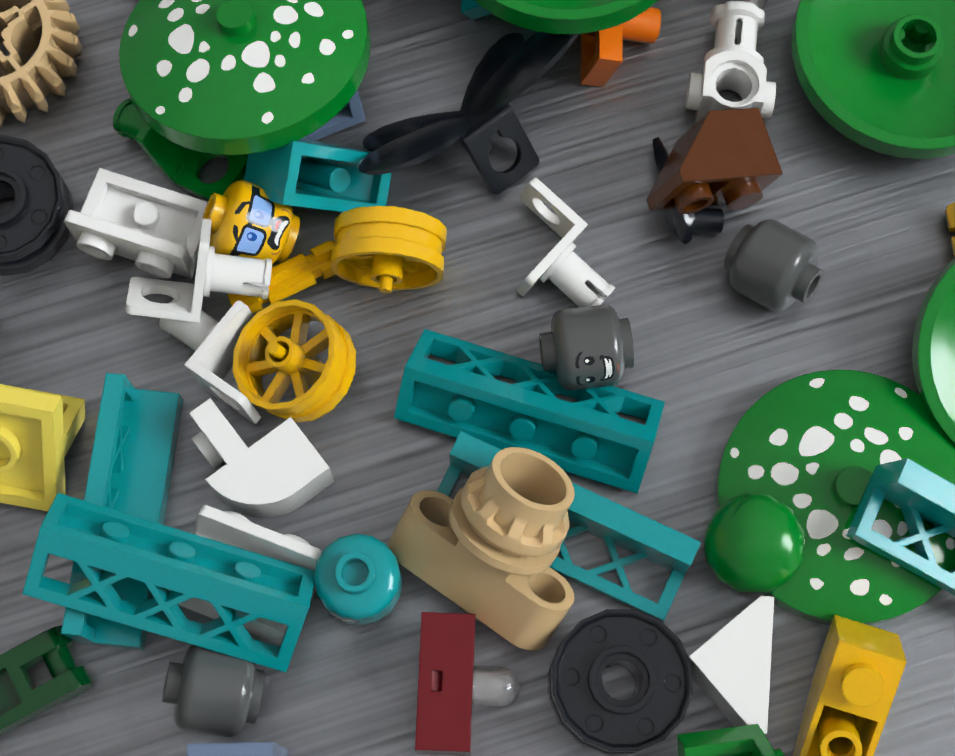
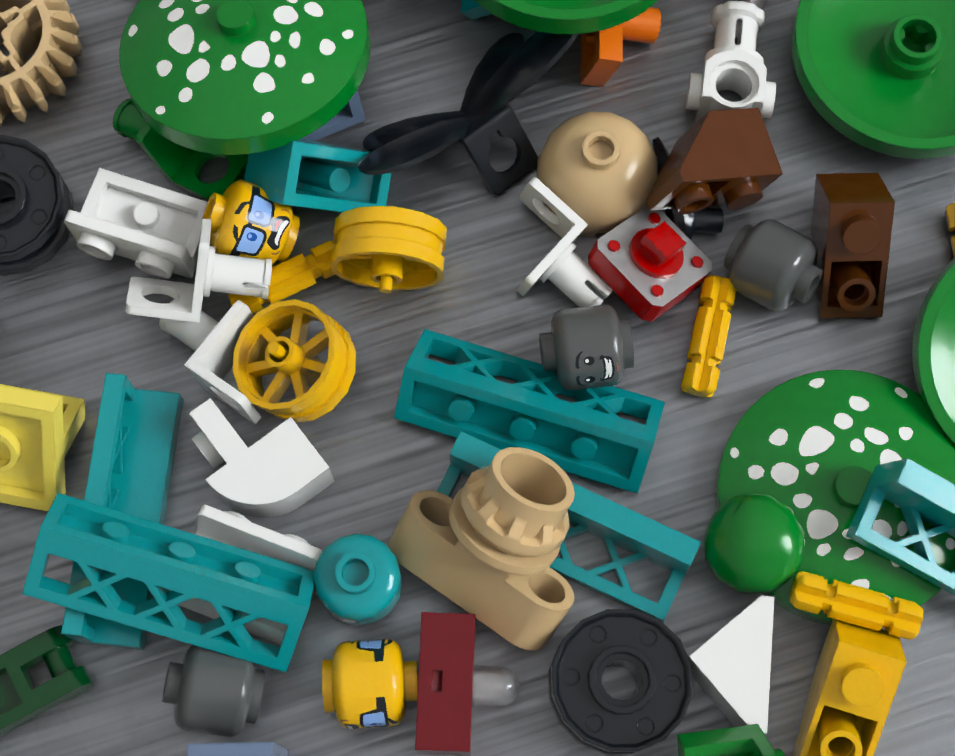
(368, 683): none -> yellow head
(599, 168): none -> tan cylinder
(649, 263): none -> piece
(709, 337): none -> yellow axle
(853, 243): none -> reddish brown slope
(856, 605): none -> yellow axle

